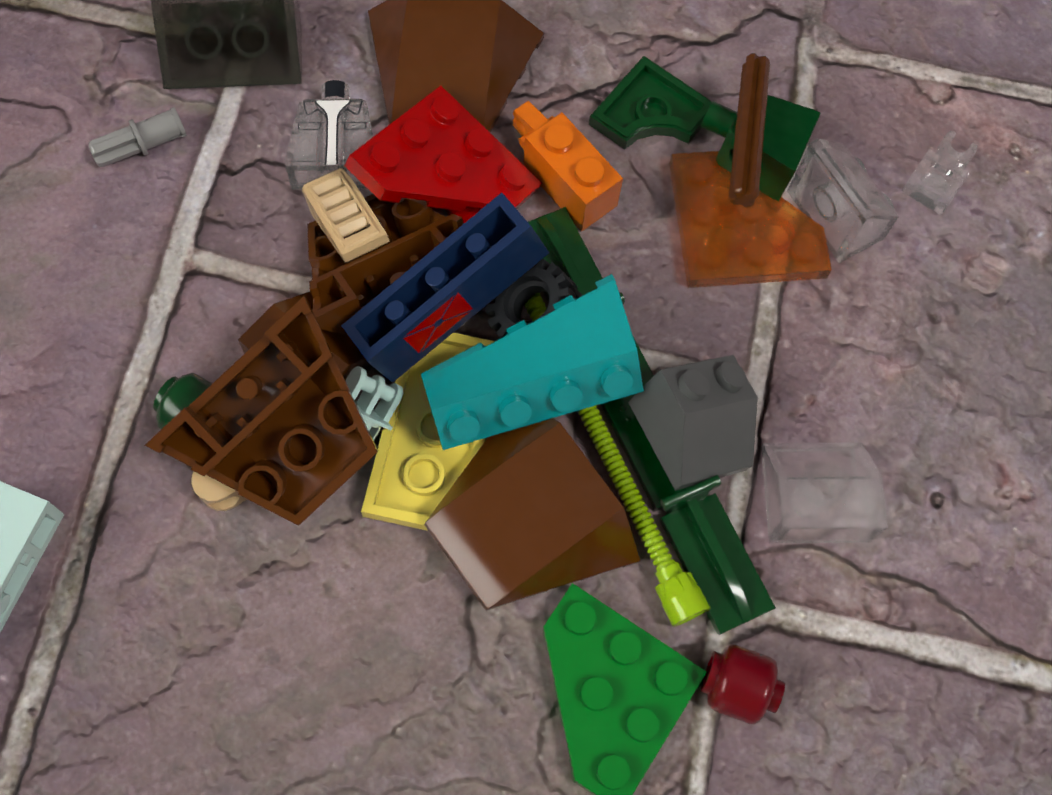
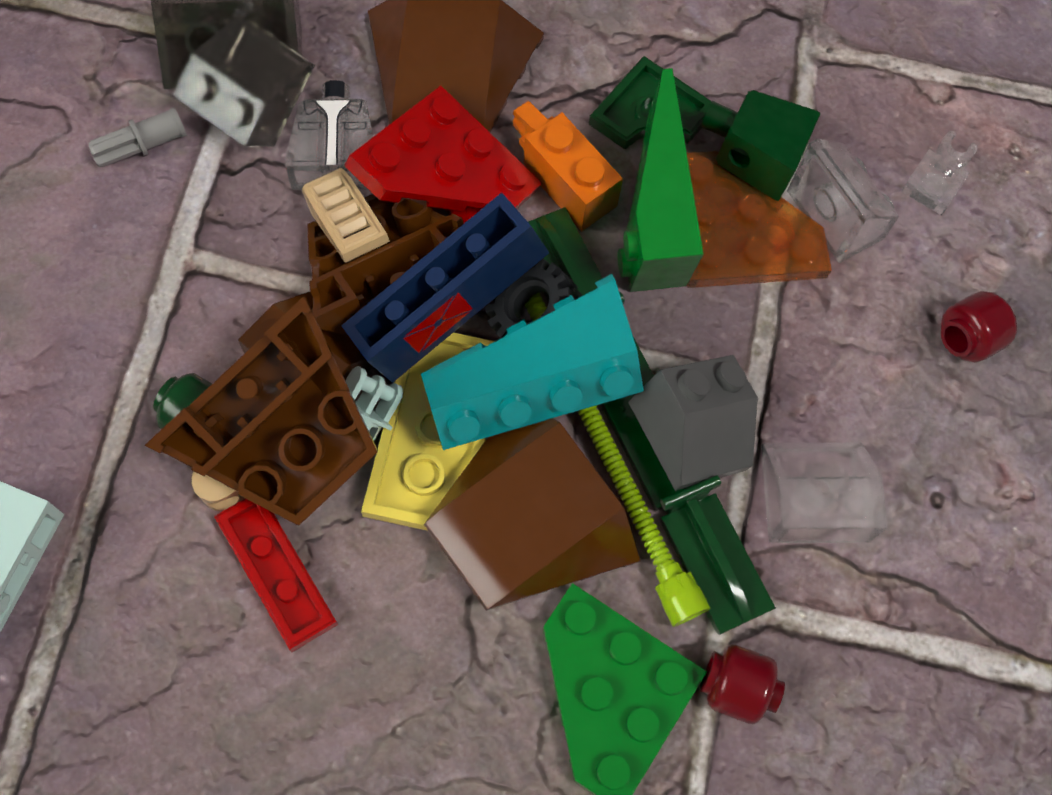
(244, 82): none -> clear smoke slope
(276, 573): none -> red tile
(663, 224): none -> green slope
(749, 131): reddish brown axle -> none
(978, 326): none -> dark red head

